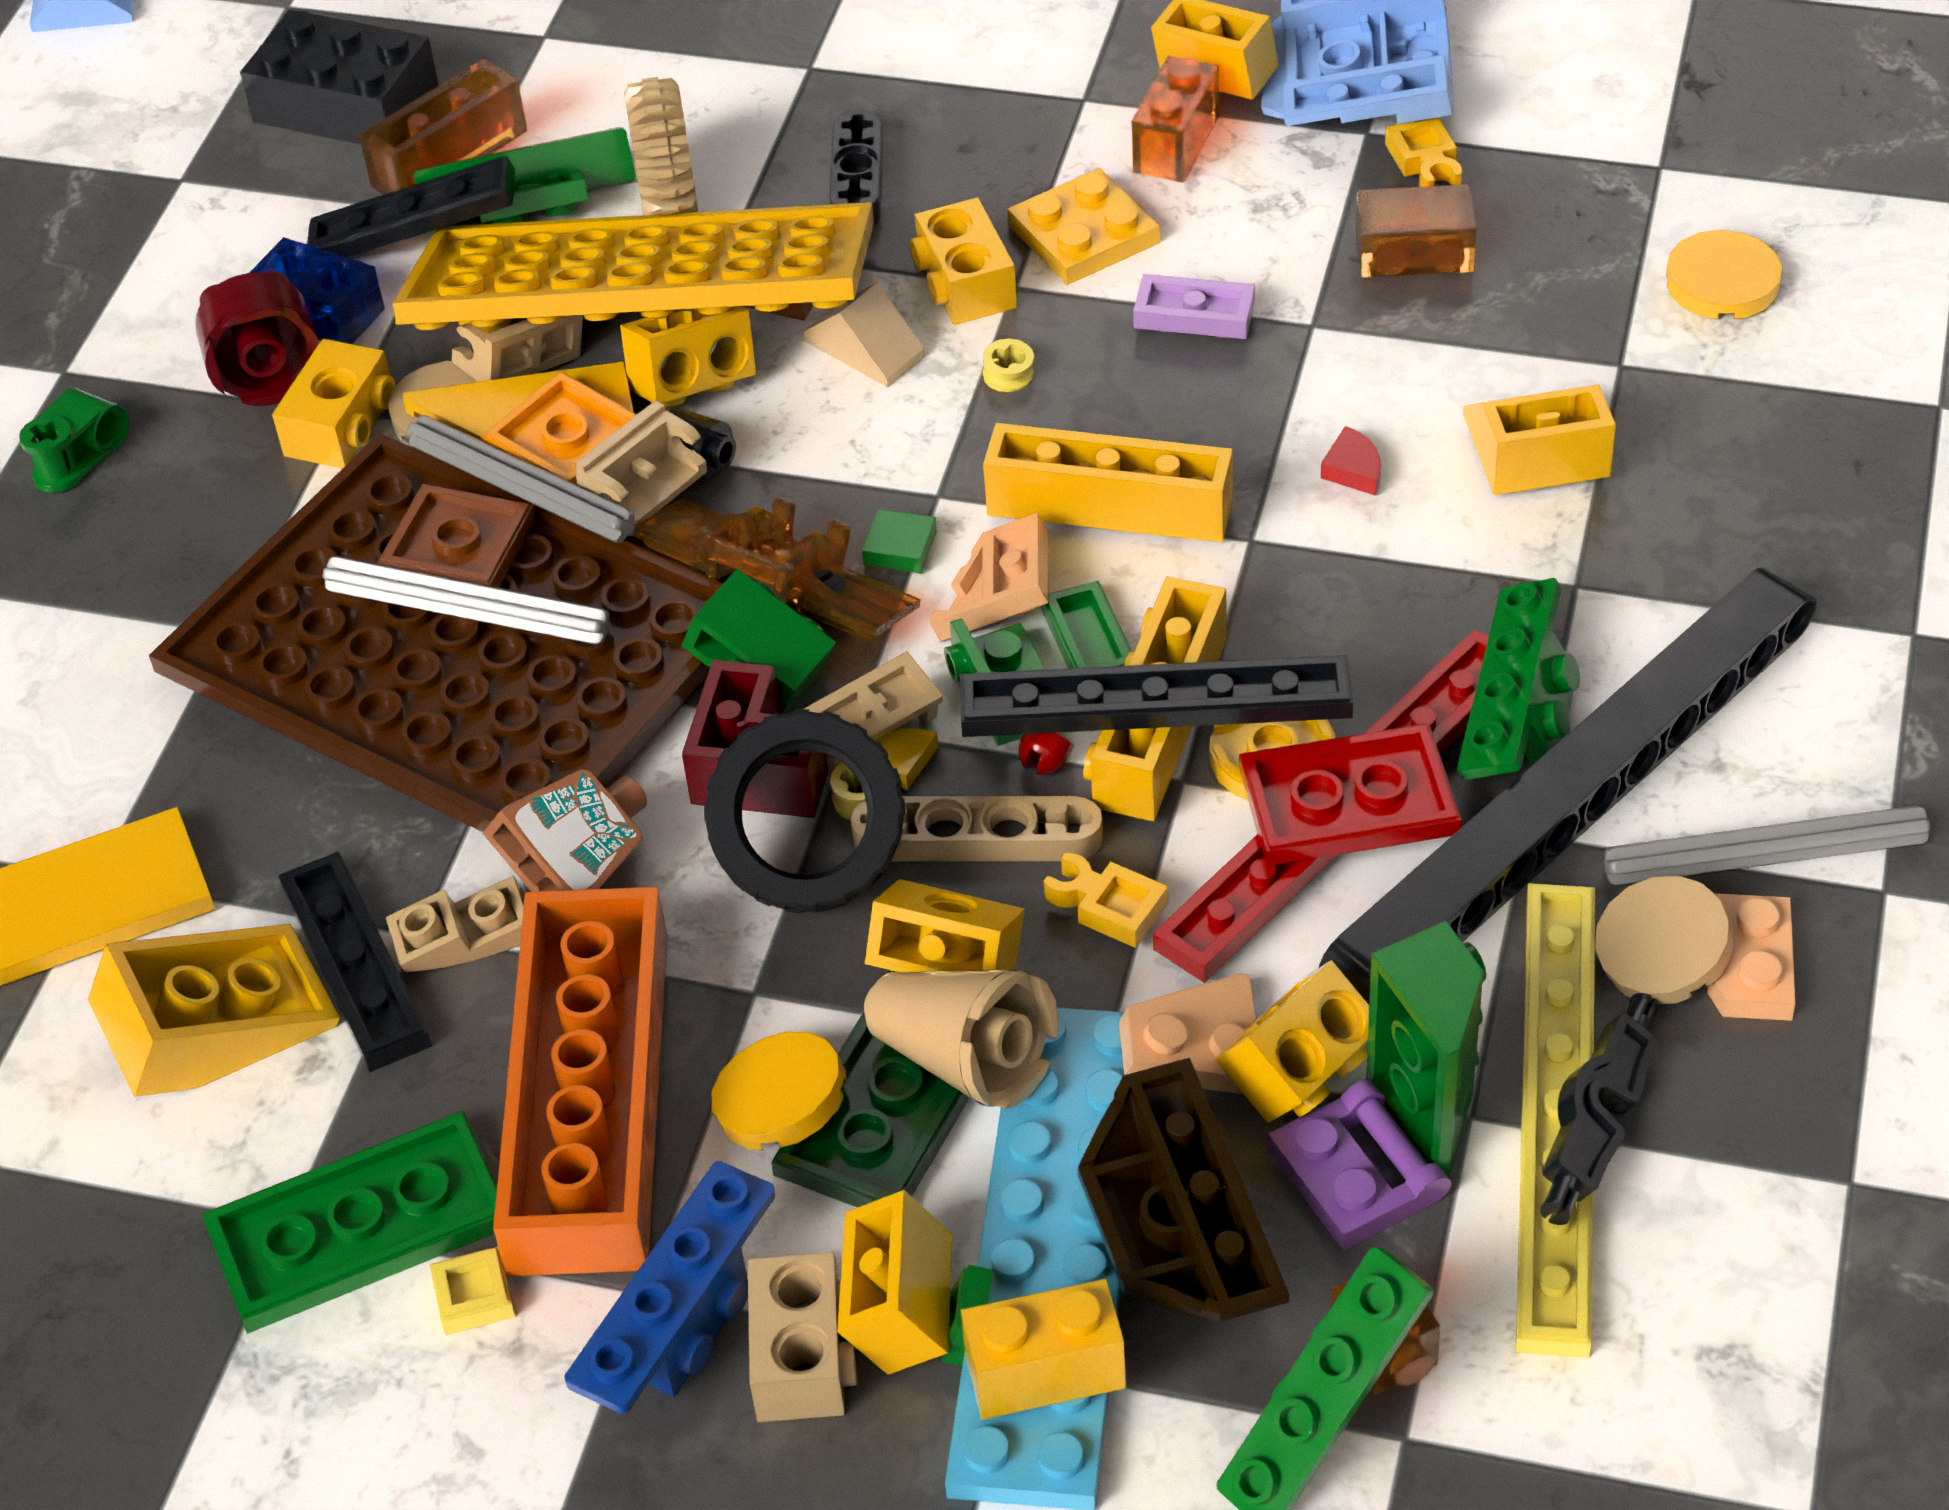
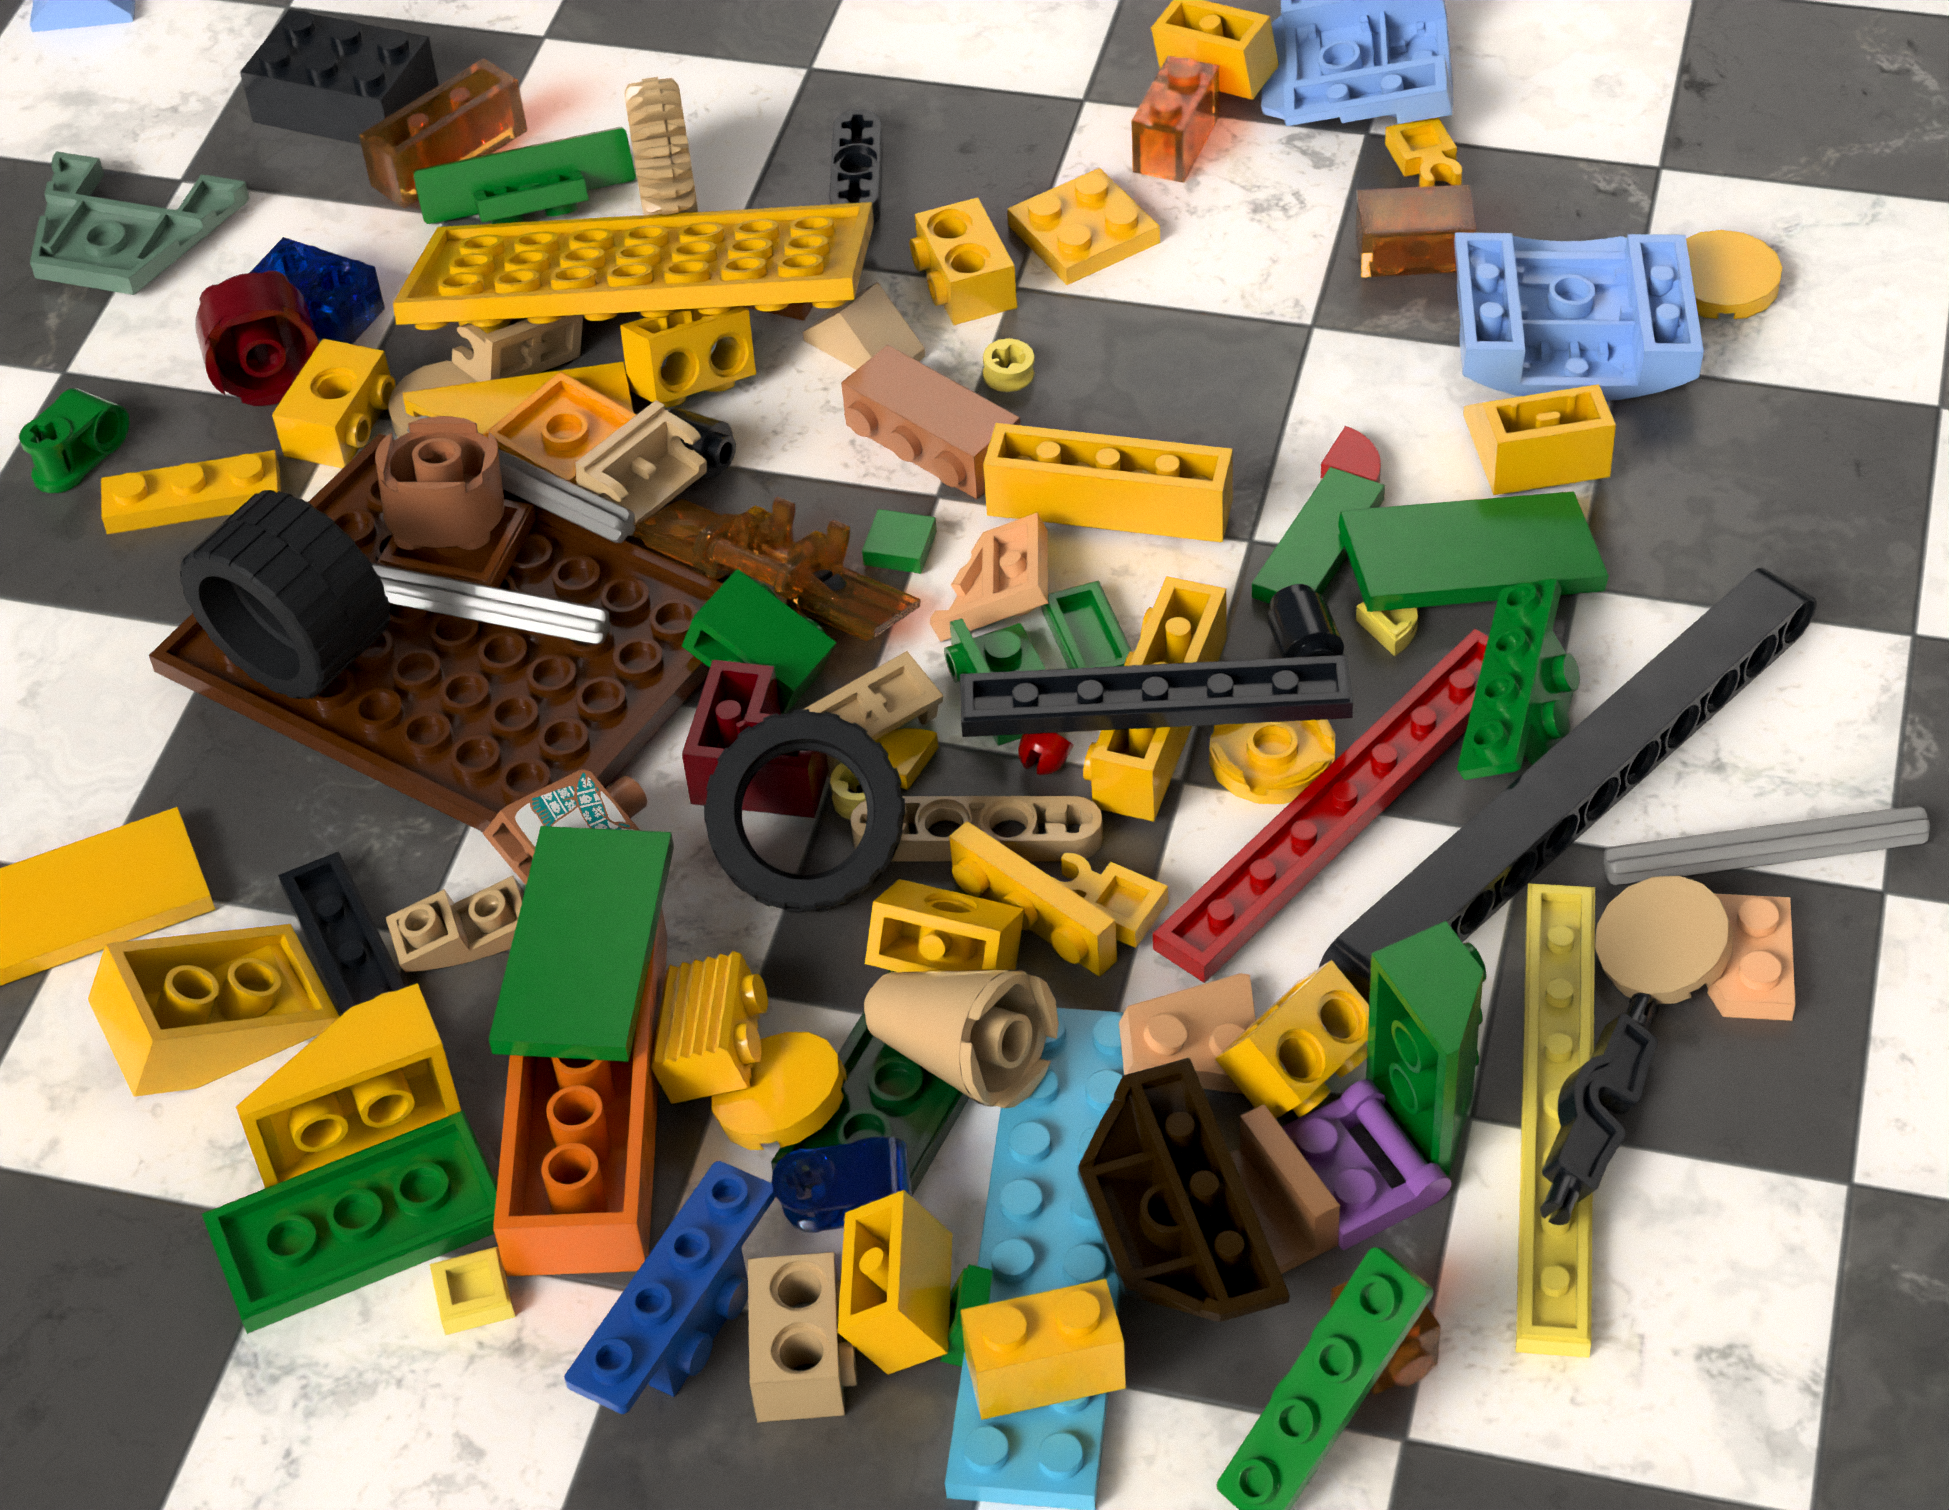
(120, 242): none -> sand green wing
(186, 491): none -> yellow plate
(285, 594): none -> black tyre
(351, 1088): none -> yellow slope
(415, 209): black tile -> none
(440, 484): none -> nougat brick
(582, 944): none -> green tile
(708, 1028): none -> yellow brick
(844, 1177): none -> clear blue piece
(923, 417): none -> nougat brick
(1051, 911): none -> yellow plate
(1194, 306): lavender plate -> none
(1285, 1192): none -> medium nougat panel
(1303, 623): none -> black brick
(1313, 544): none -> green tile
(1349, 794): red tile -> none
(1389, 627): none -> light yellow tile
(1469, 549): none -> green tile
(1577, 313): none -> light blue slope

